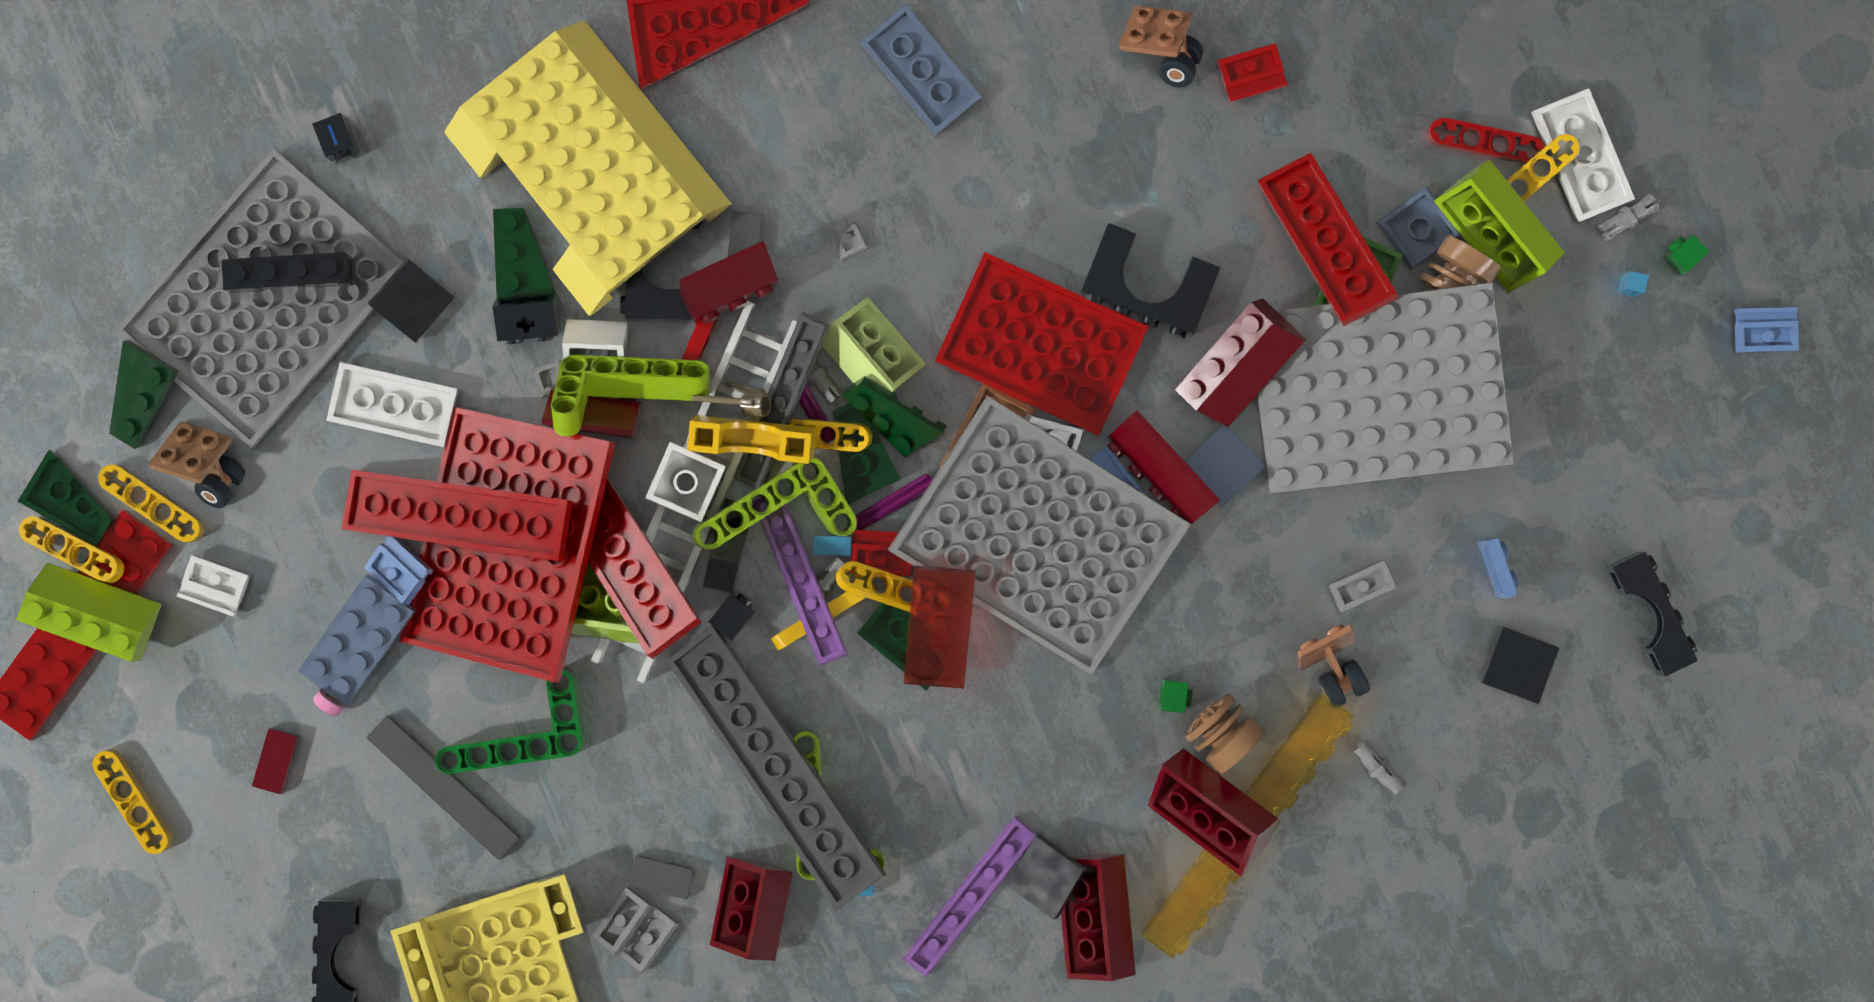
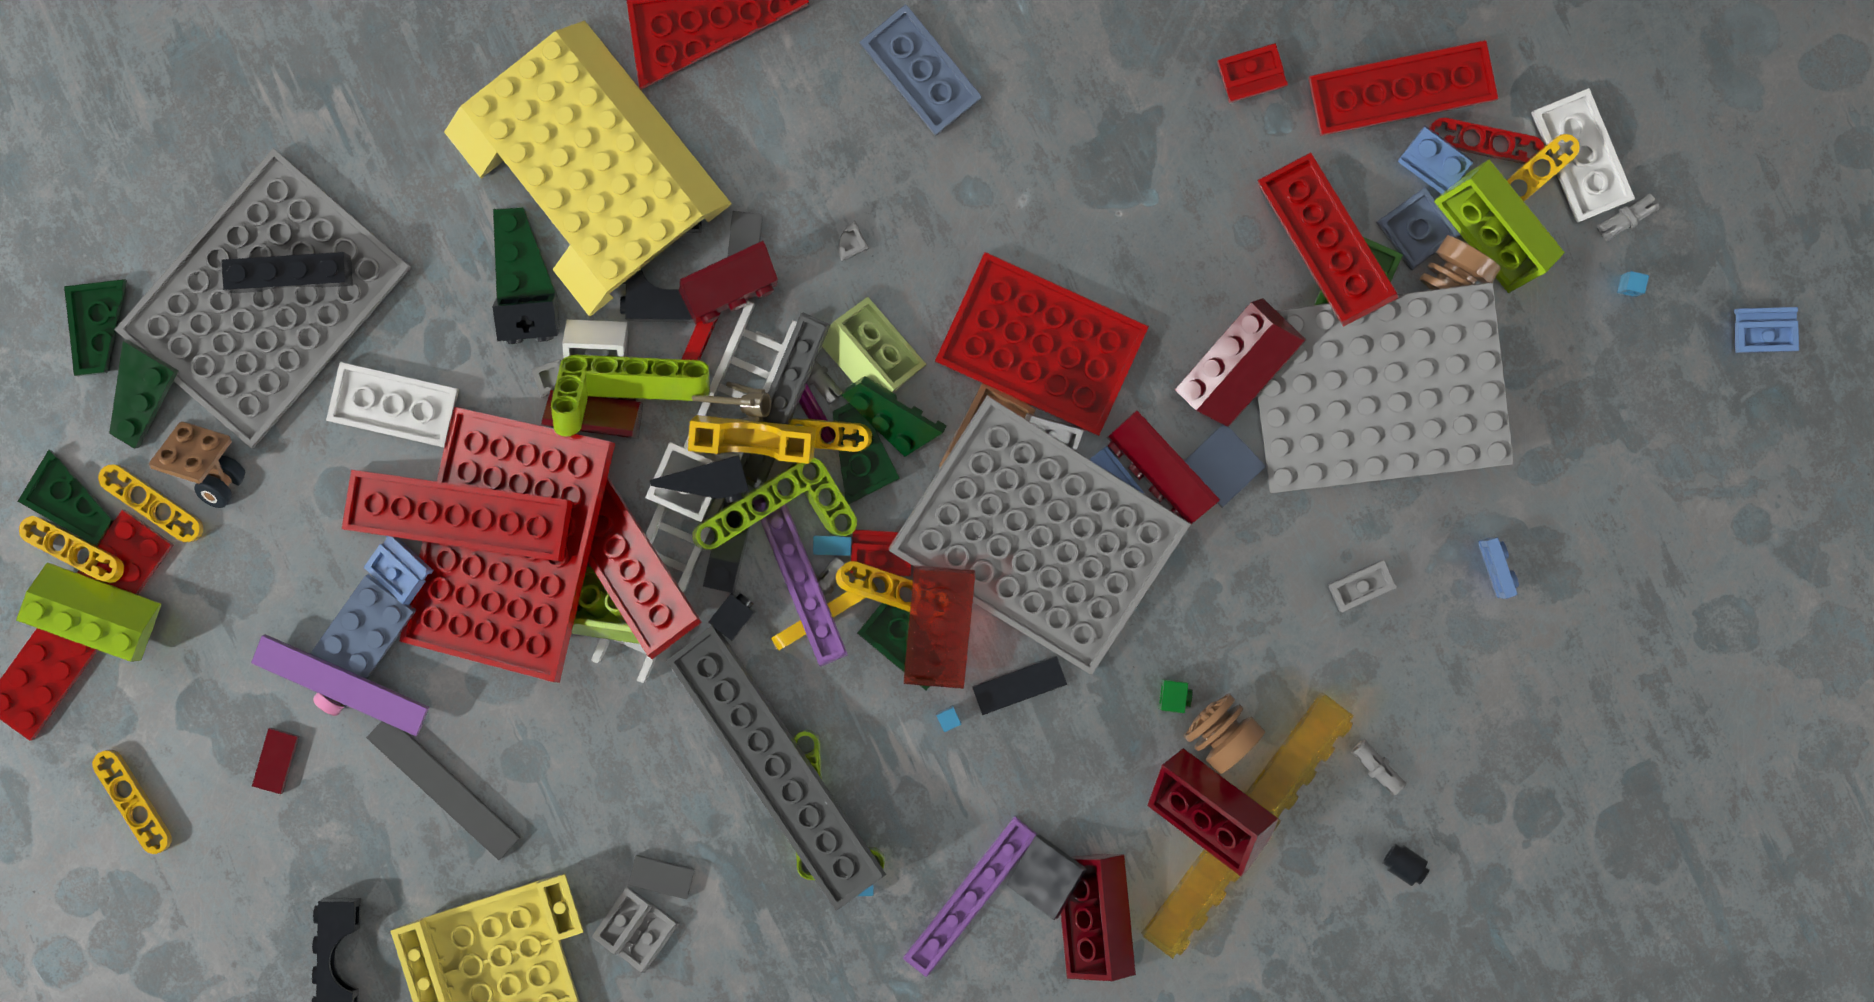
(92, 322): none -> dark green wing
(213, 585): white plate -> none
(336, 138): black brick -> none
(340, 684): none -> medium lavender tile
(411, 300): black tile -> none
(524, 742): green beam -> none
(712, 480): none -> black slope
(751, 909): dark red slope -> none
(893, 501): magenta axle -> none
(948, 718): none -> dark azure piece
(1019, 685): none -> black tile
(1107, 285): black arch -> none
(1164, 34): nougat plate -> none
(1353, 677): nougat plate -> none
(1403, 88): none -> red plate
(1406, 864): none -> black brick
(1435, 160): none -> medium blue plate
(1519, 665): black tile -> none
(1670, 646): black arch -> none
(1685, 253): green plate -> none

